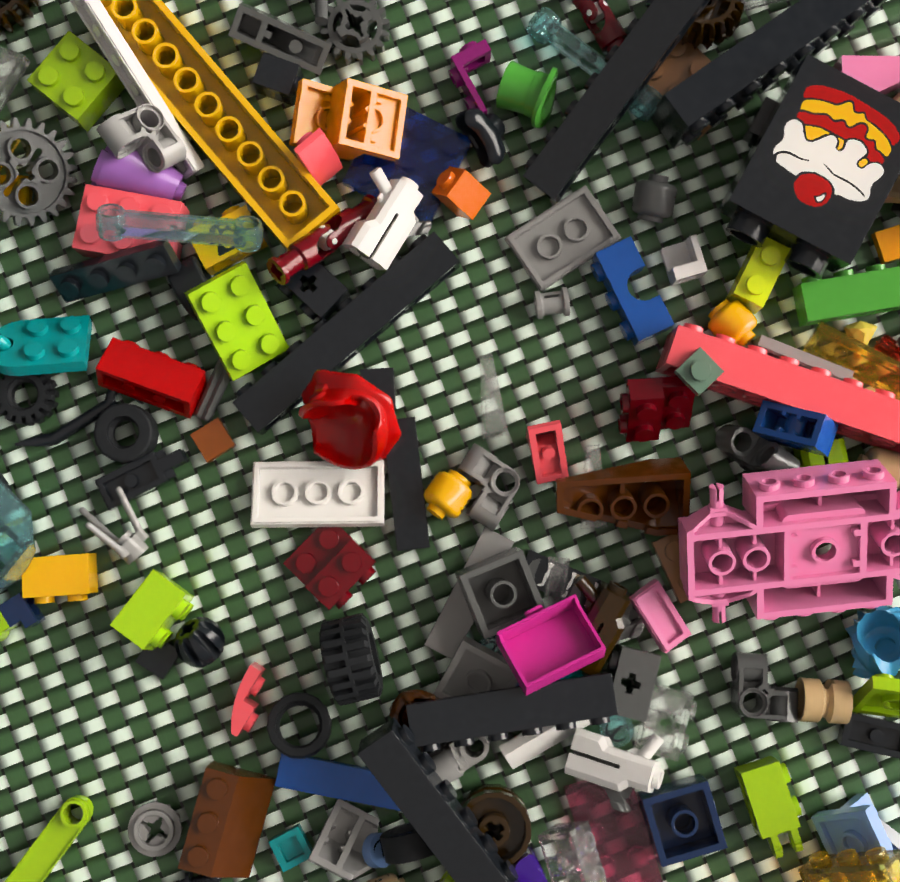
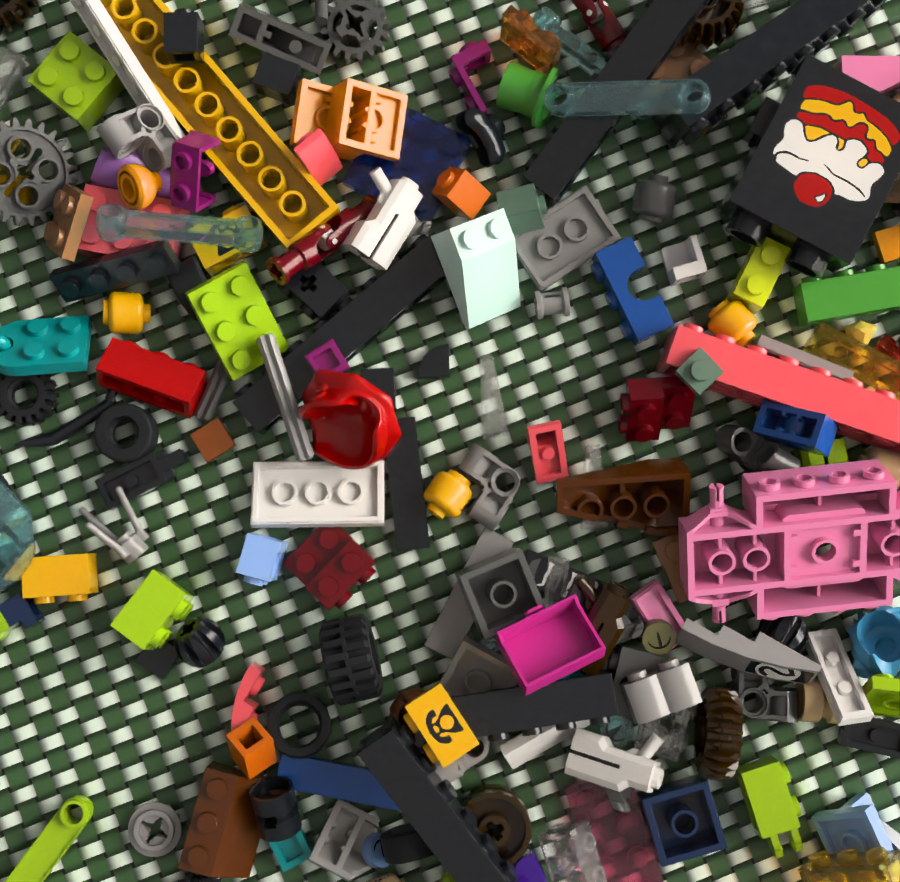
(68, 224): none -> medium nougat plate
(125, 312): none -> yellow head
(138, 185): none -> light orange brick
(183, 37): none -> black brick
(187, 169): none -> magenta window
(251, 748): none -> orange brick
(261, 559): none -> light blue brick
(275, 808): none -> black wheel
(285, 397): none -> light grey axle
(327, 358): none -> magenta tile
(435, 363): none -> black tile
(441, 726): none -> yellow brick
(480, 267): none -> light aqua slope
(523, 208): none -> sand green brick
(530, 42): none -> clear orange plate
(627, 97): none -> clear light blue piece
(658, 636): none -> olive tile
(660, 691): none -> light grey brick
(718, 733): none -> dark brown gear
(758, 657): none -> light grey slope
(786, 630): none -> black piece
(838, 678): none -> white tile

